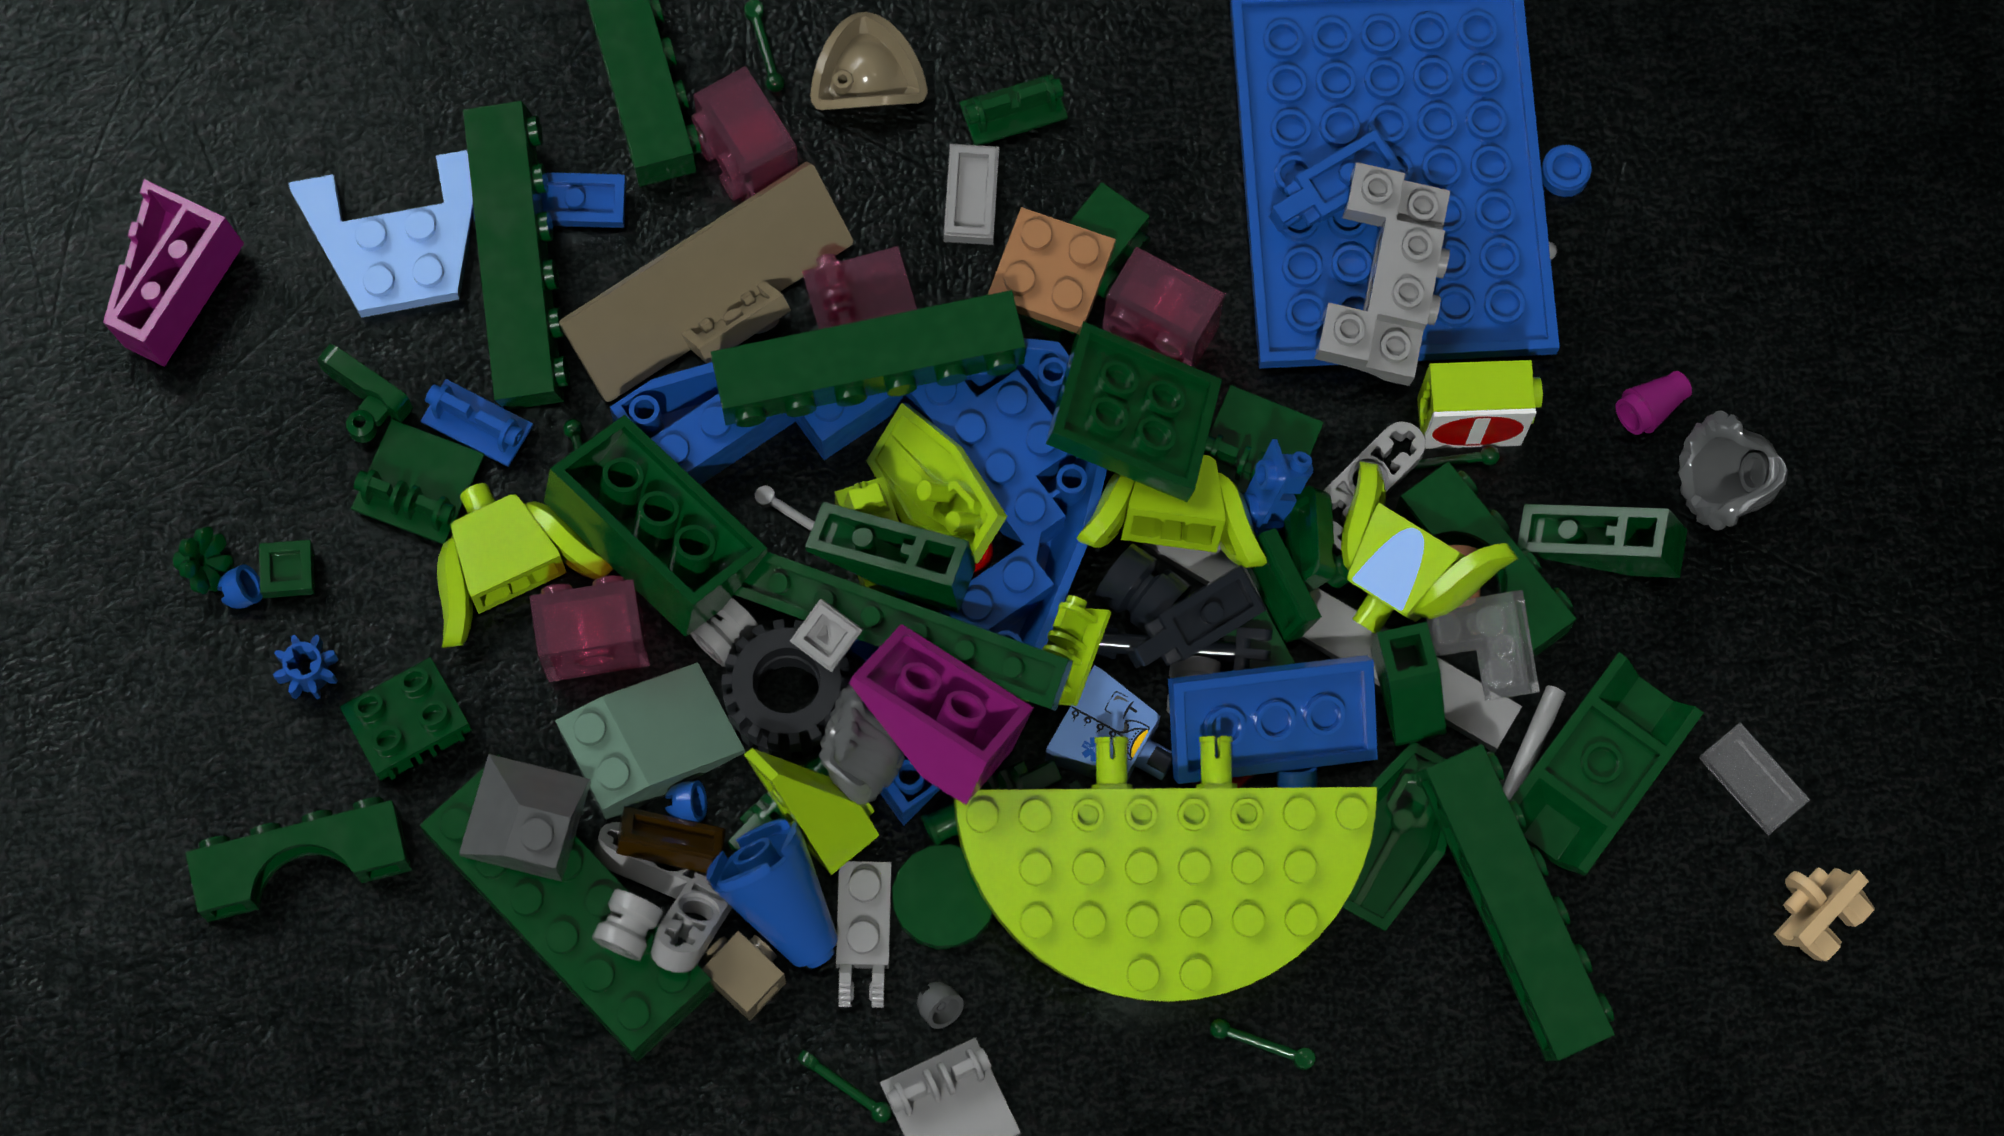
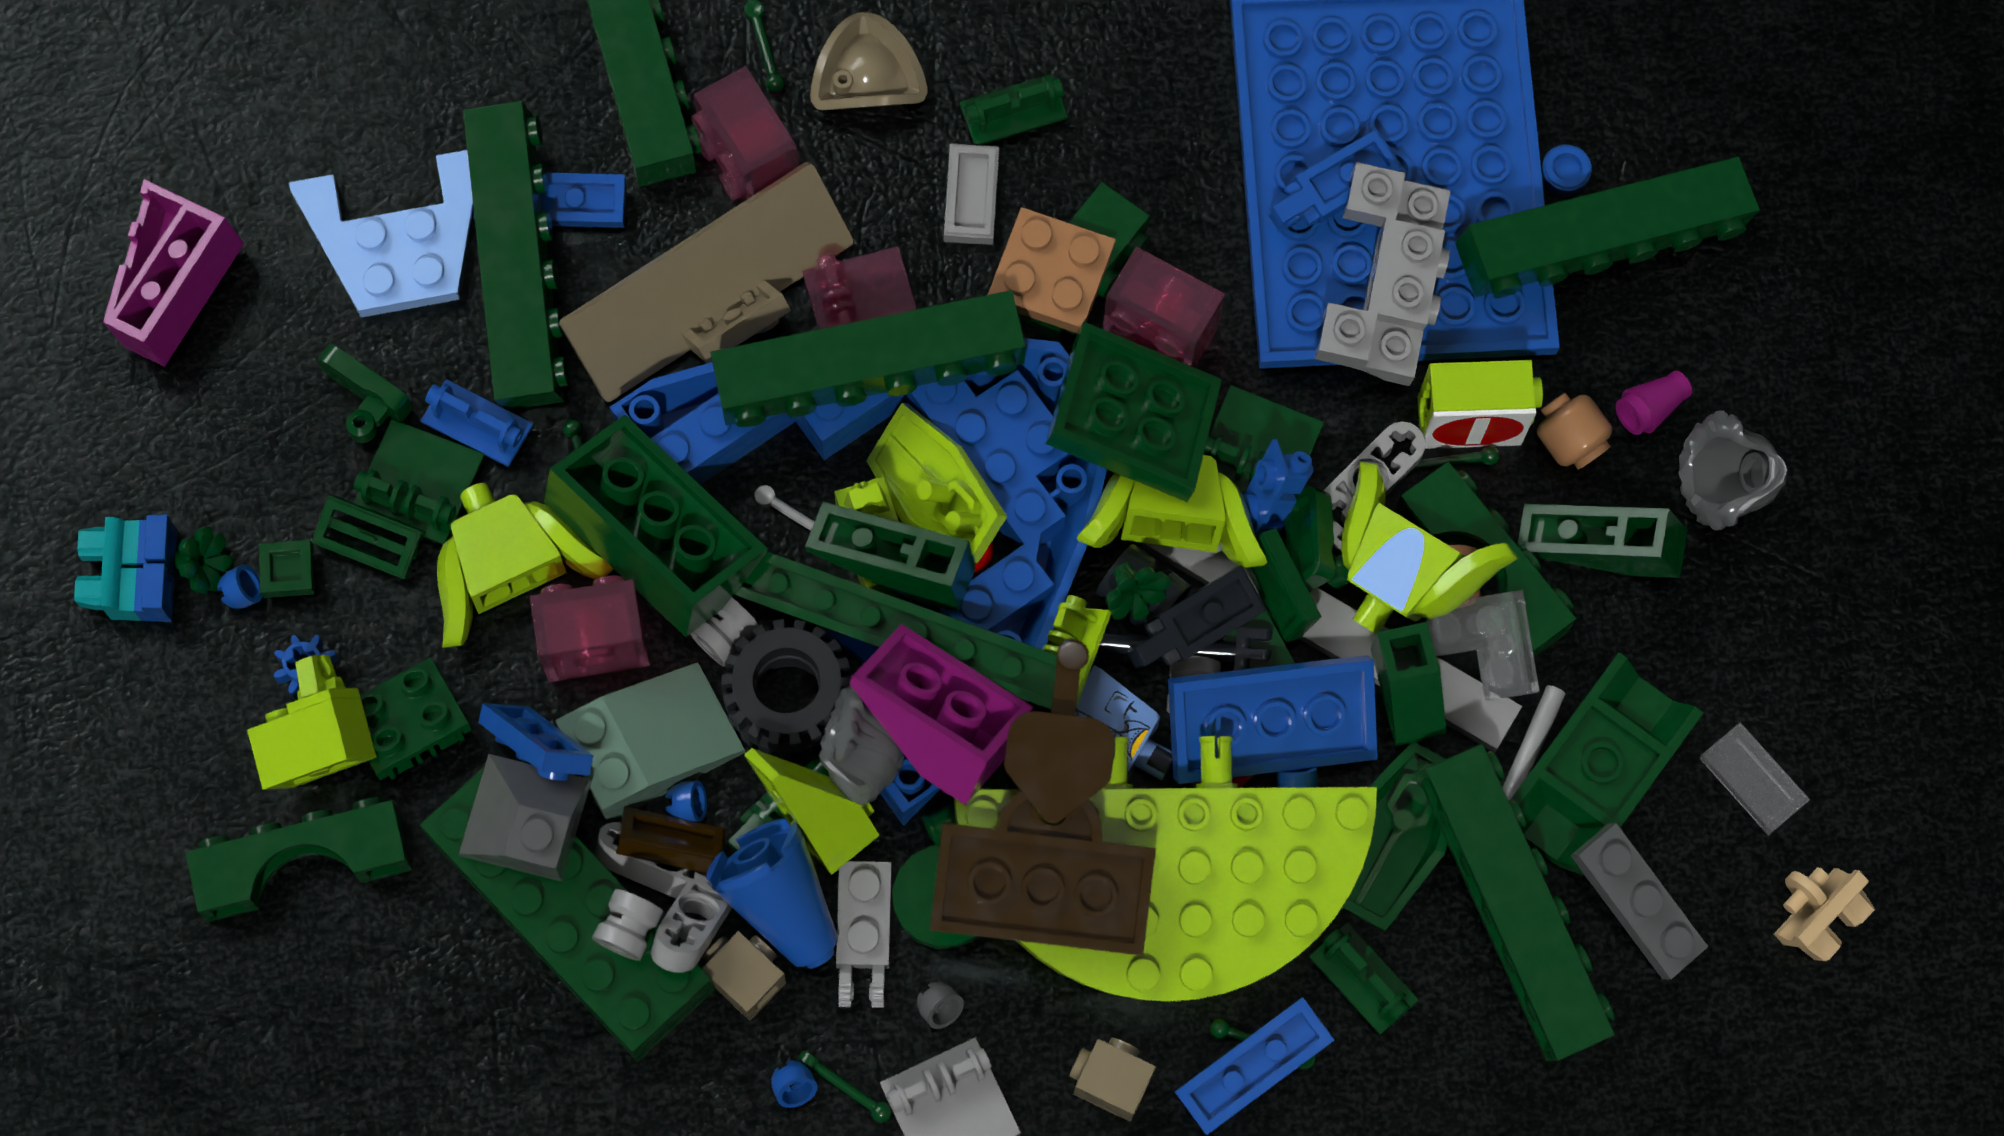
(135, 568): none -> hips
(313, 734): none -> lime hinge
(407, 551): none -> dark green tile
(536, 741): none -> blue plate
(798, 1094): none -> blue hinge
(826, 635): light grey tile -> none
(1040, 877): none -> dark brown plate
(1112, 1077): none -> dark tan brick
(1136, 591): none -> dark green plant
(1254, 1066): none -> blue plate
(1363, 978): none -> dark green hinge
(1574, 430): none -> medium nougat head
(1607, 228): none -> dark green brick
(1639, 901): none -> dark grey plate

